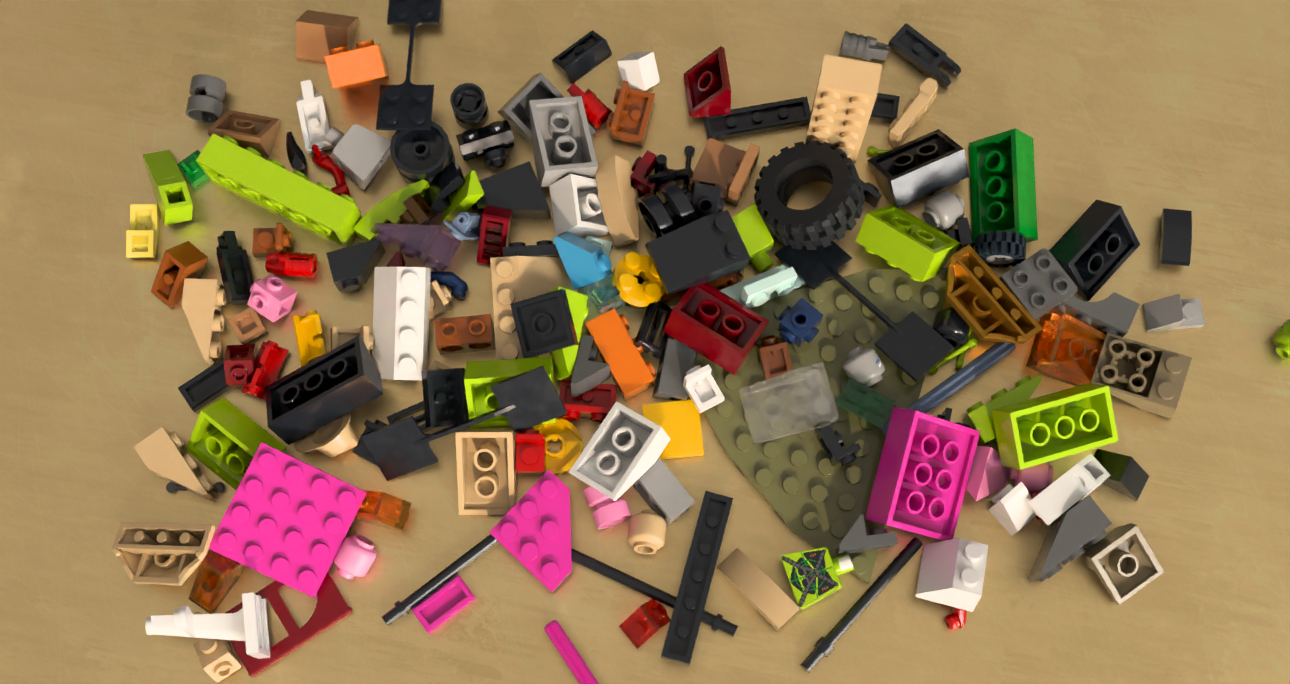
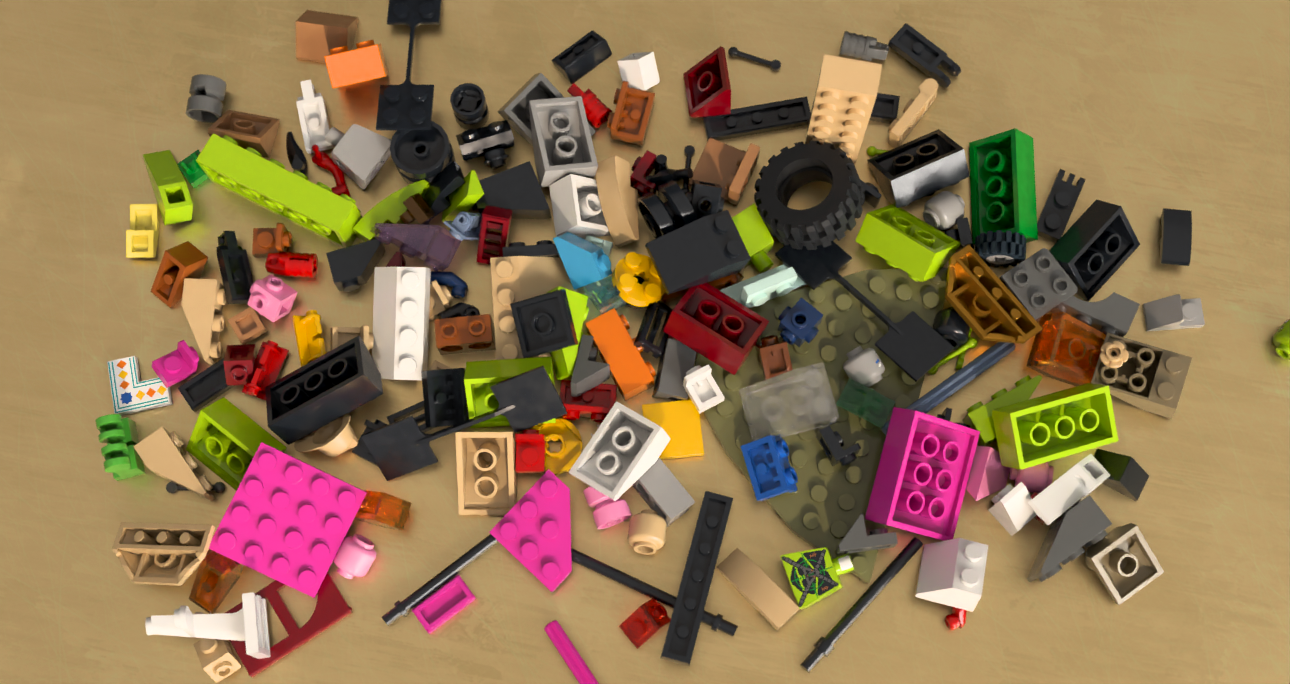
(119, 453): none -> bright green legs
(131, 393): none -> white tile
(176, 365): none -> dark pink bracket
(459, 310): none -> black arm
(769, 467): none -> blue bracket
(775, 65): none -> black hinge
(1059, 206): none -> black hinge
(1113, 361): none -> tan plate

